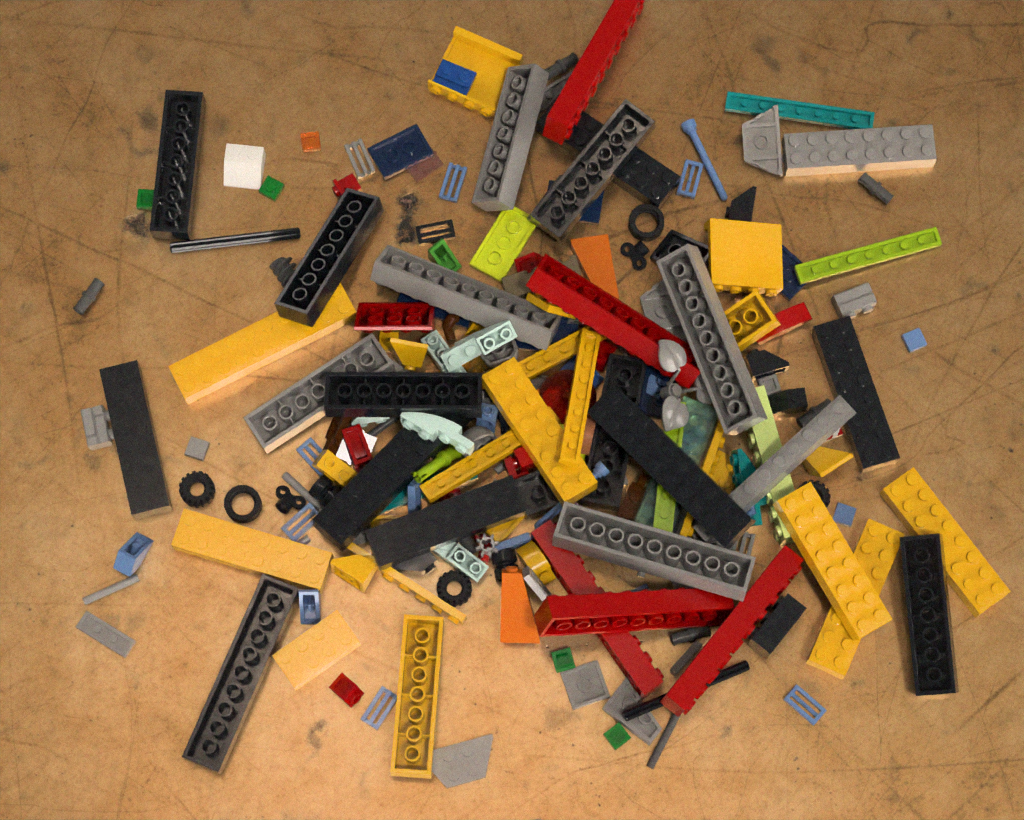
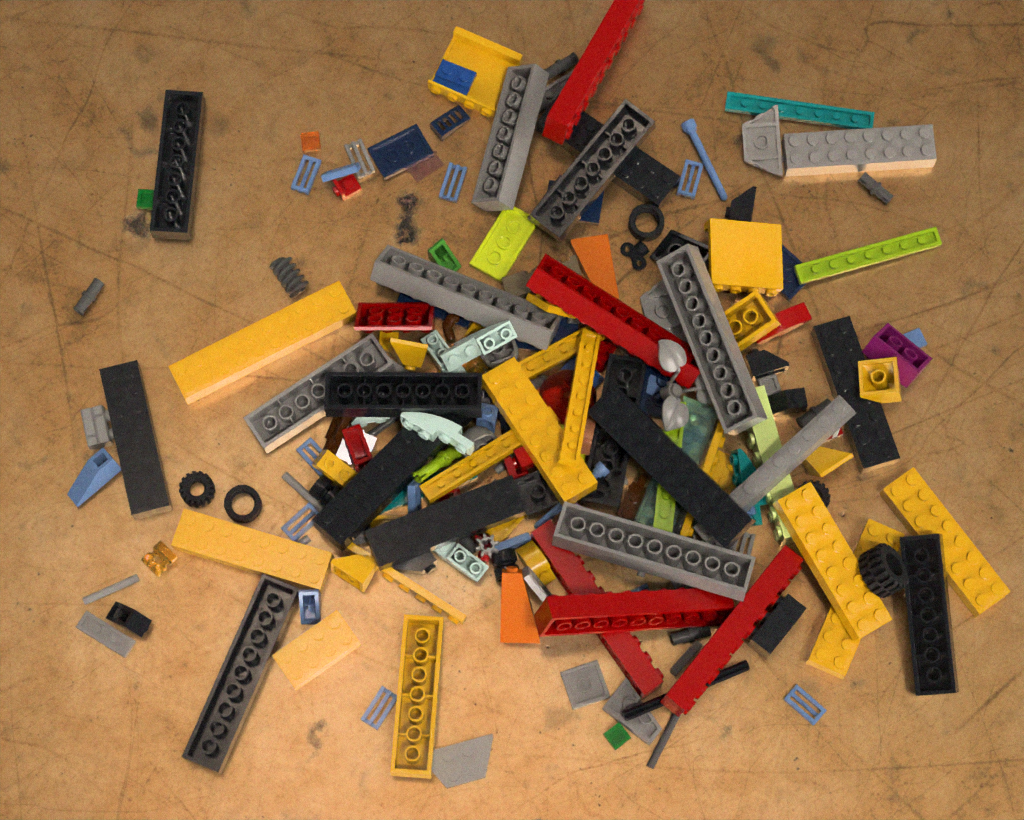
(93, 476): none -> medium blue slope
(129, 619): none -> black slope
(132, 554): medium blue slope -> none
(164, 554): none -> clear yellow wheel
(197, 448): light grey tile -> none
(235, 240): black axle -> none
(244, 166): white slope -> none
(271, 188): green plate -> none
(287, 500): black piece -> none
(301, 188): none -> medium blue tile
(329, 257): black brick -> none
(341, 171): none -> medium blue tile
(346, 690): red bracket -> none
(436, 232): black tile -> none
(443, 134): none -> dark blue slope
(458, 577): black tyre -> none
(528, 262): red bracket -> none
(563, 660): green plate -> none
(844, 514): medium blue tile -> none
(854, 301): light grey brick -> none
(880, 380): none -> yellow slope
(883, 570): none -> black tyre
(891, 343): none -> magenta brick

